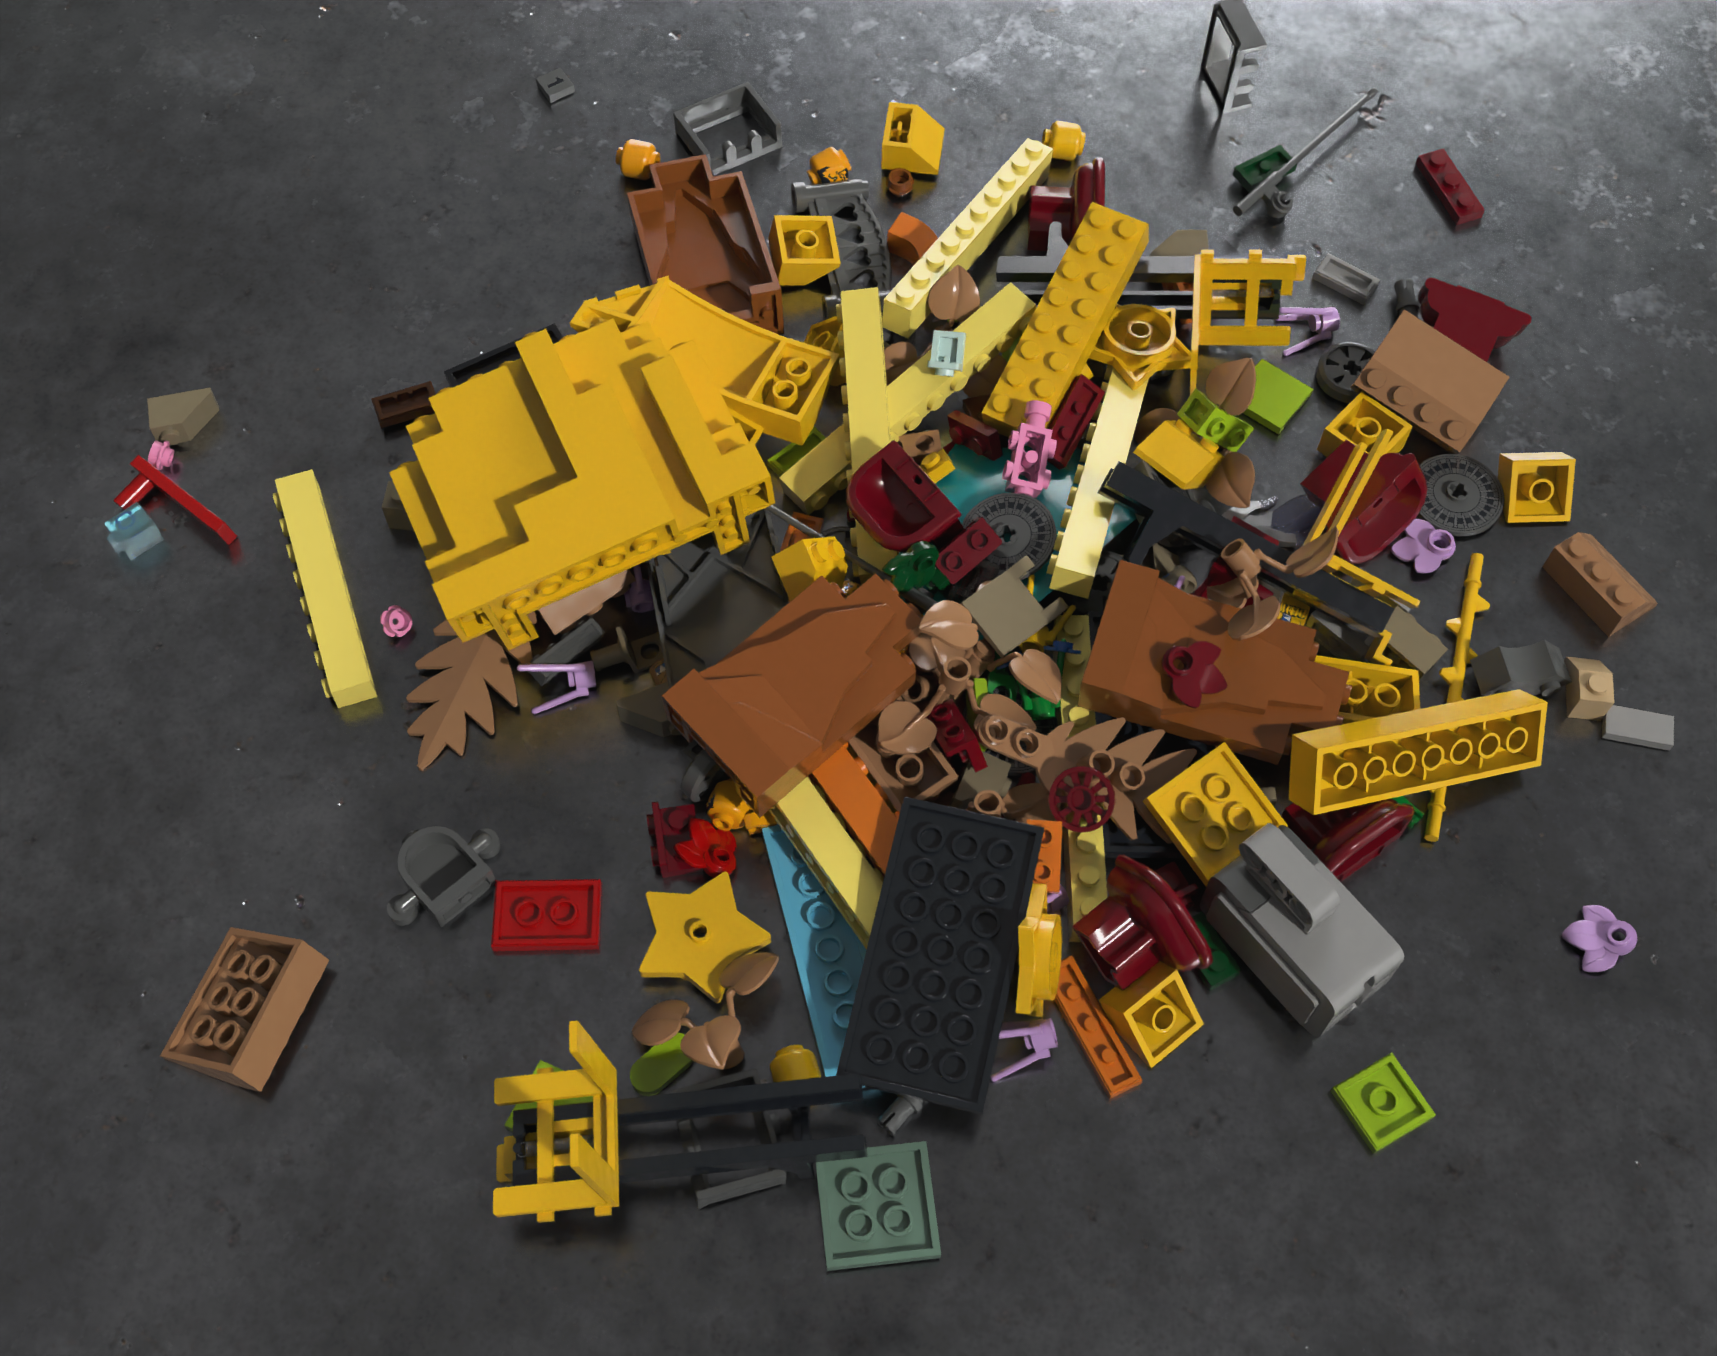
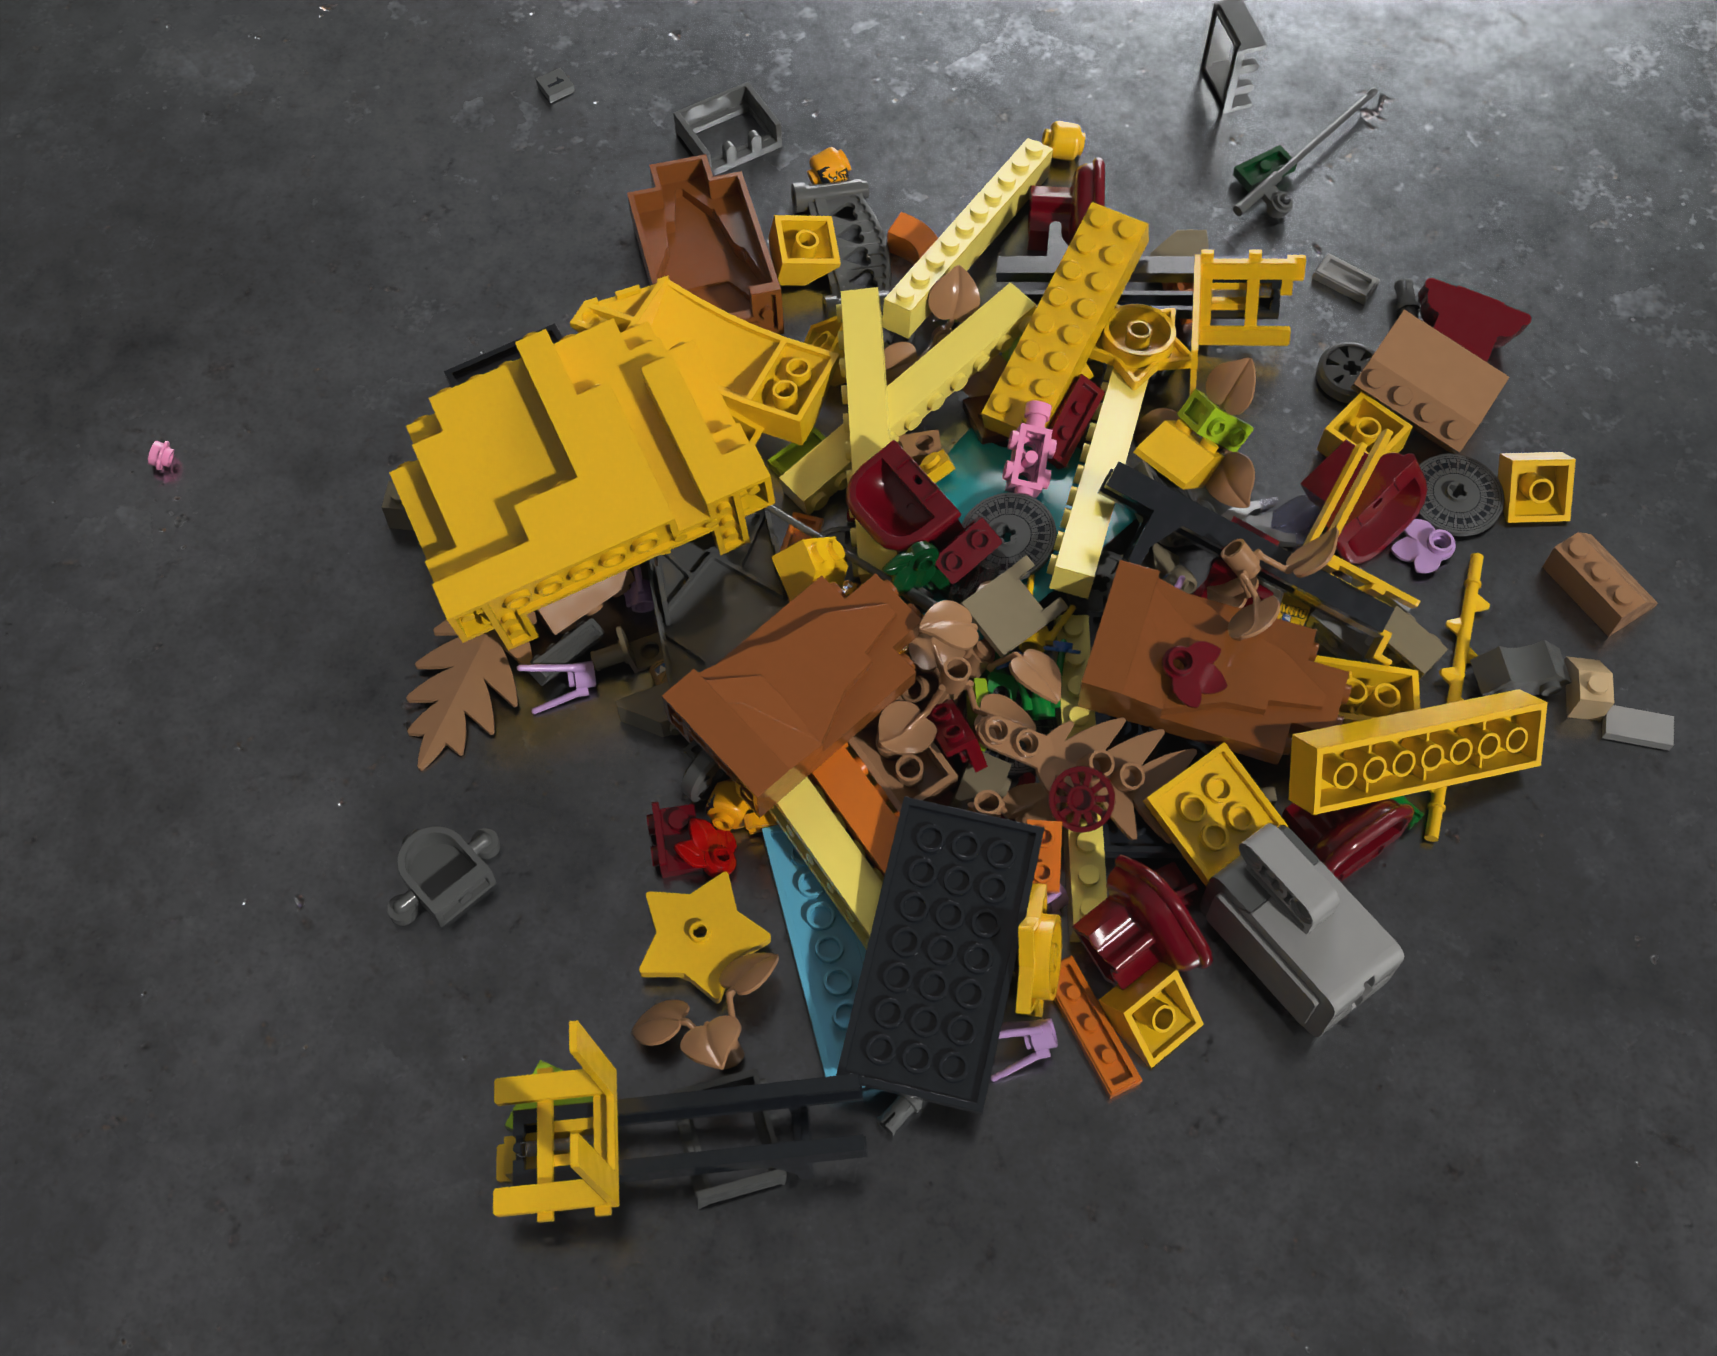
(132, 532): clear light blue brick -> none
(152, 477): red piece -> none
(181, 415): dark tan slope -> none
(246, 1007): medium nougat slope -> none
(325, 590): light yellow brick -> none
(403, 621): bright pink plate -> none
(404, 404): reddish brown plate -> none
(547, 915): red tile -> none
(635, 159): light orange head -> none
(659, 1067): lime tile -> none
(794, 1064): yellow head -> none
(878, 1208): sand green plate -> none
(900, 181): dark orange plate -> none
(911, 140): yellow slope -> none
(947, 352): light aqua bracket -> none
(973, 435): dark red bracket -> none
(1223, 965): dark green plate -> none
(1276, 397): lime tile -> none
(1320, 320): lavender plant -> none
(1382, 1102): lime tile -> none
(1450, 186): dark red plate -> none
(1596, 939): lavender plate -> none

